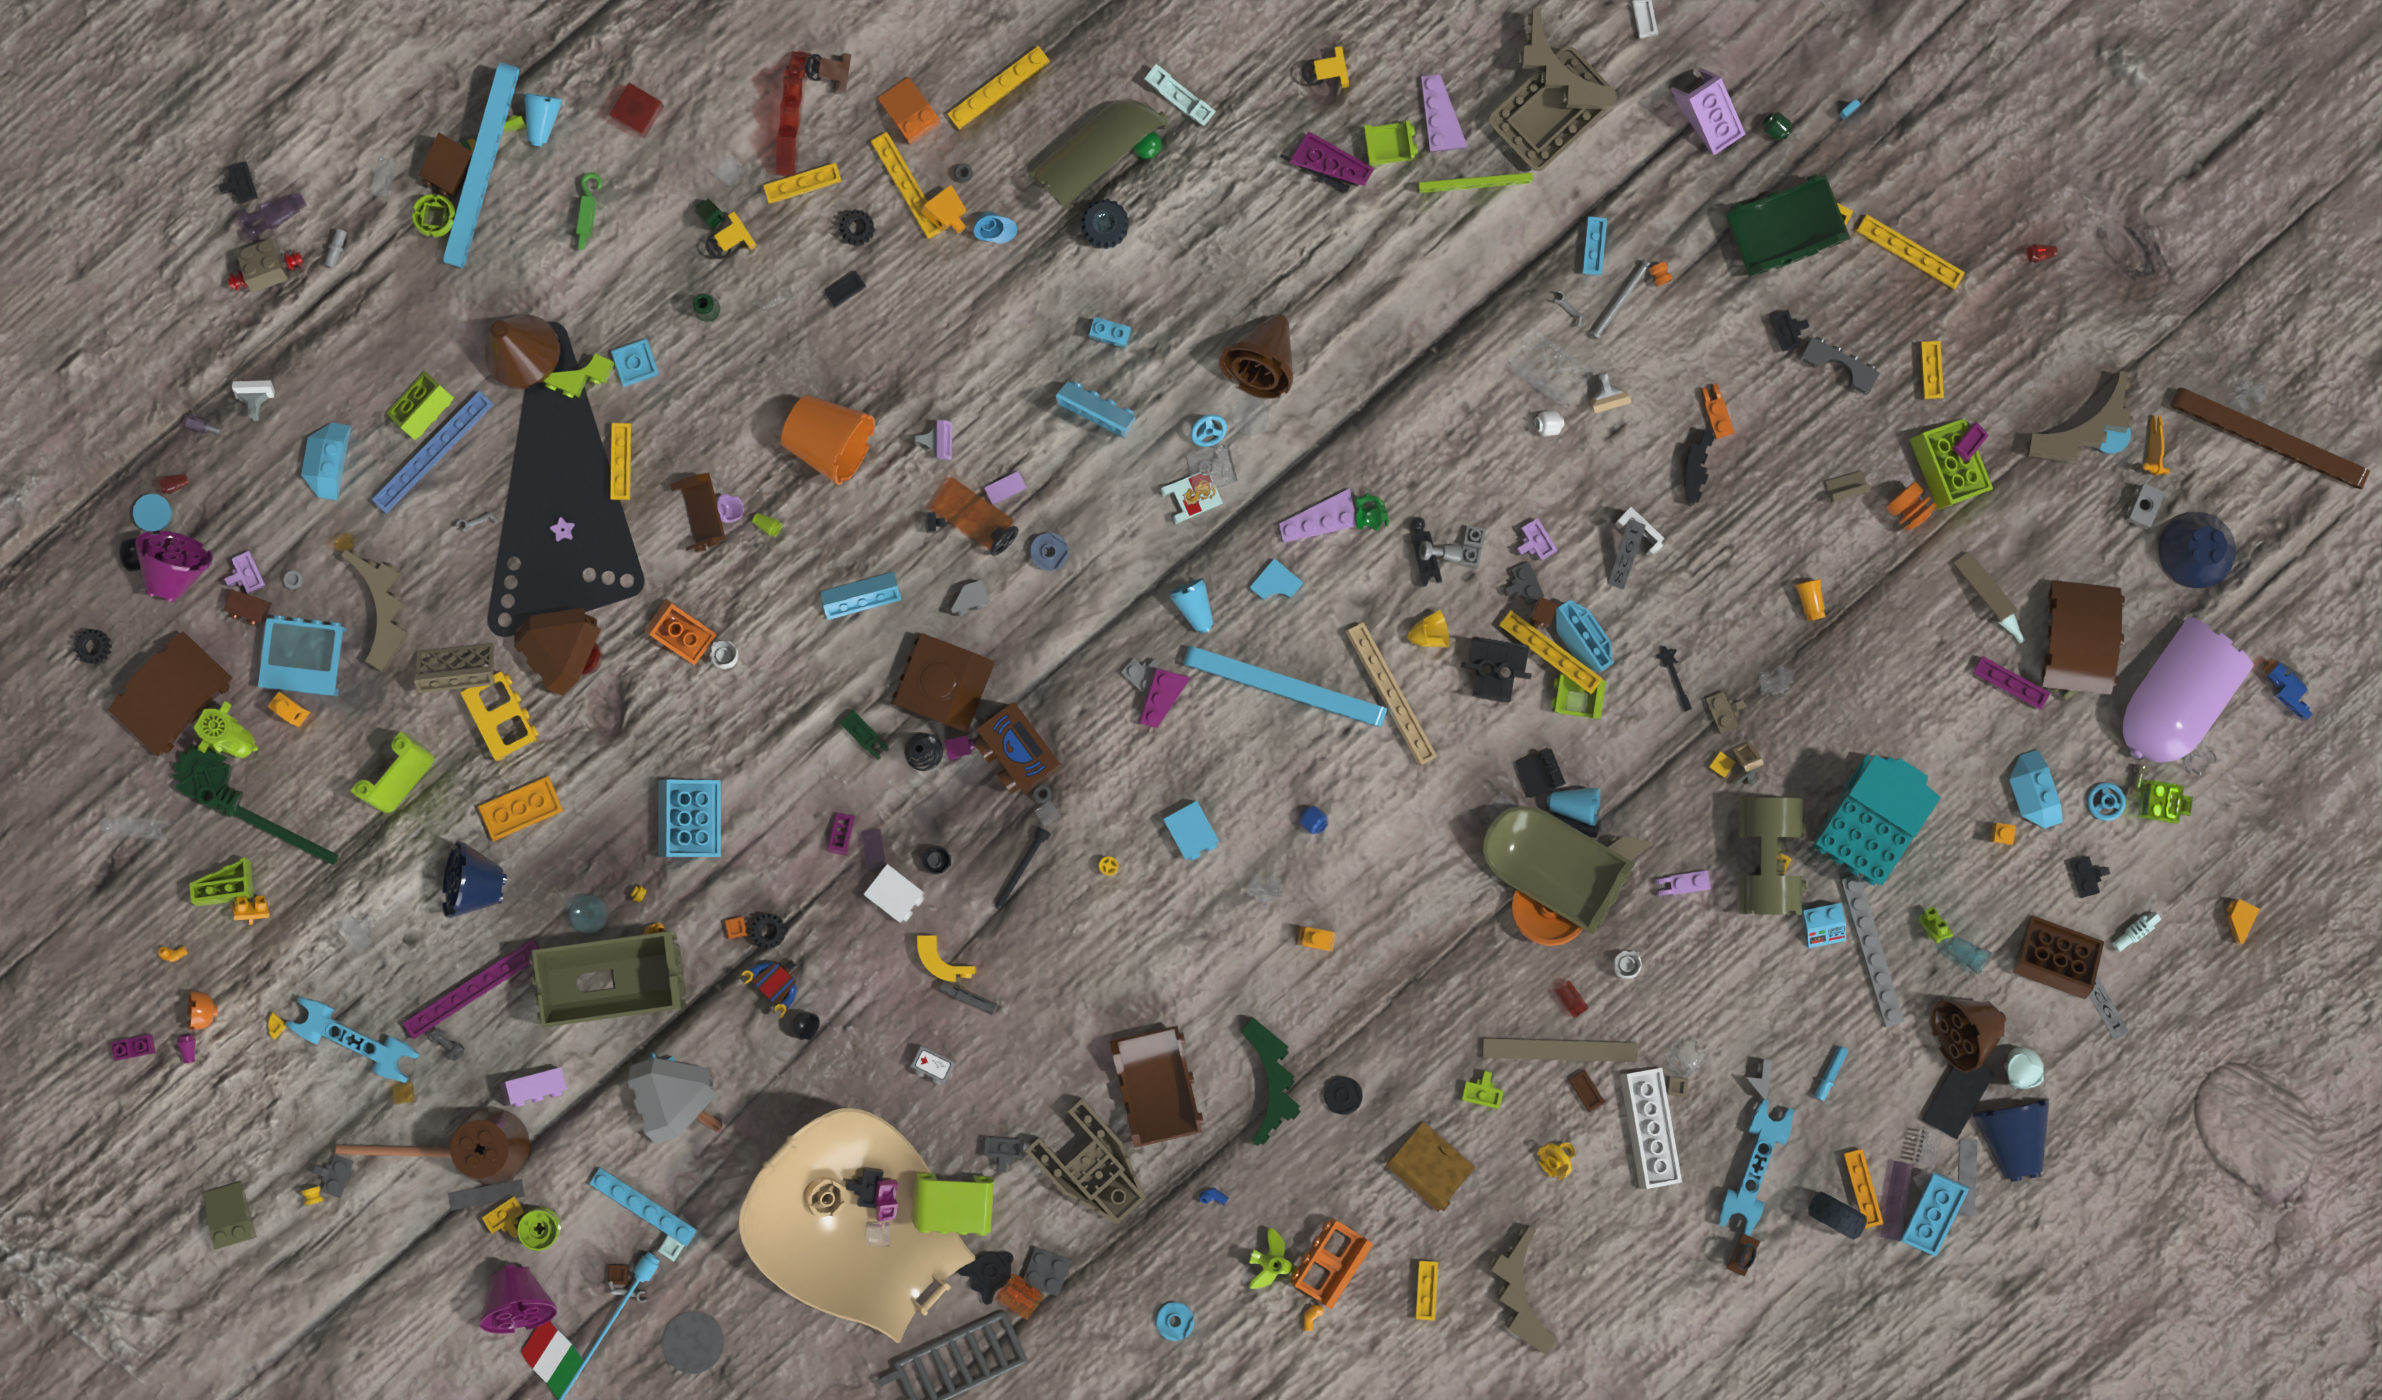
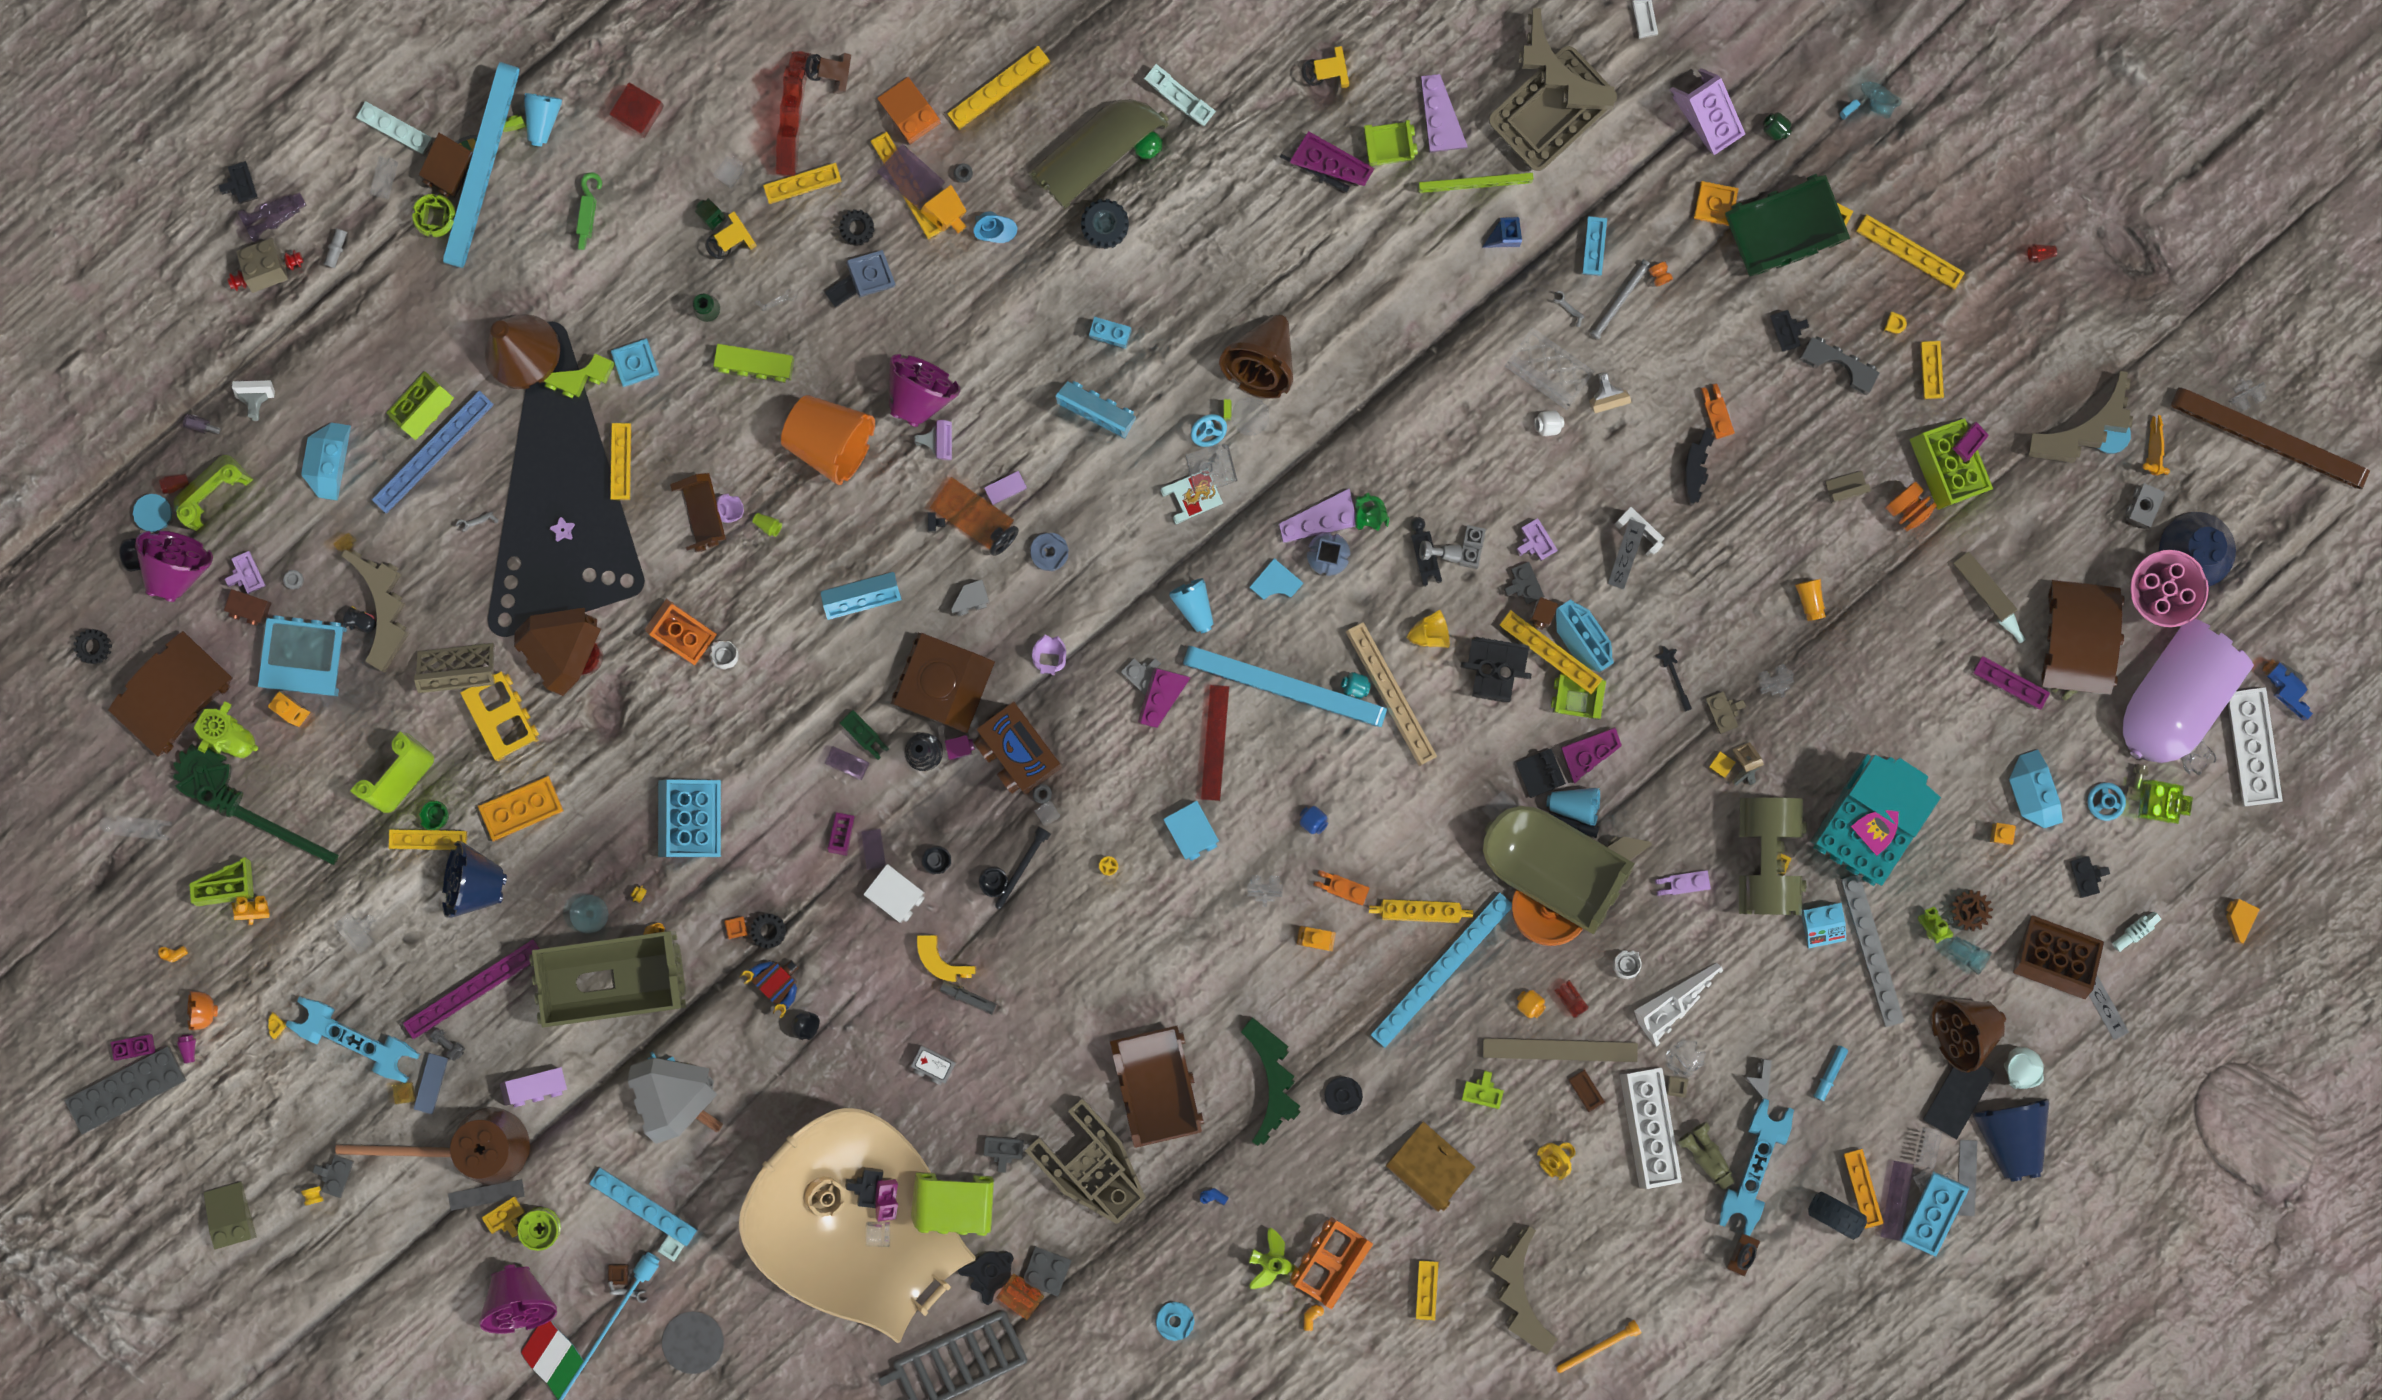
(125, 1090): none -> dark grey plate
(221, 470): none -> lime windscreen
(362, 620): none -> black animal
(394, 128): none -> light aqua plate
(425, 839): none -> yellow plate
(431, 1083): none -> sand blue tile
(434, 815): none -> green hair
(753, 362): none -> lime brick
(846, 763): none -> clear purple slope
(870, 273): none -> sand blue plate
(911, 177): none -> tile
(918, 389): none -> magenta cone
(993, 881): none -> black hair
(1049, 646): none -> lavender helmet
(1215, 742): none -> clear red plate
(1227, 409): none -> lime tile
(1327, 567): none -> sand blue piece
(1344, 888): none -> orange hinge
(1355, 685): none -> teal head
(1421, 911): none -> yellow plate
(1442, 970): none -> medium azure plate
(1505, 234): none -> blue slope
(1531, 1004): none -> light orange head
(1588, 752): none -> magenta wing
(1631, 1329): none -> light orange piece
(1663, 1011): none -> white wedge
(1709, 1159): none -> olive piece
(1714, 202): none -> light orange tile
(1877, 830): none -> dark pink sticker
(1881, 99): none -> clear light blue piece
(1895, 324): none -> yellow tile
(1974, 902): none -> reddish brown gear
(2169, 588): none -> bright pink cone
(2254, 747): none -> white plate

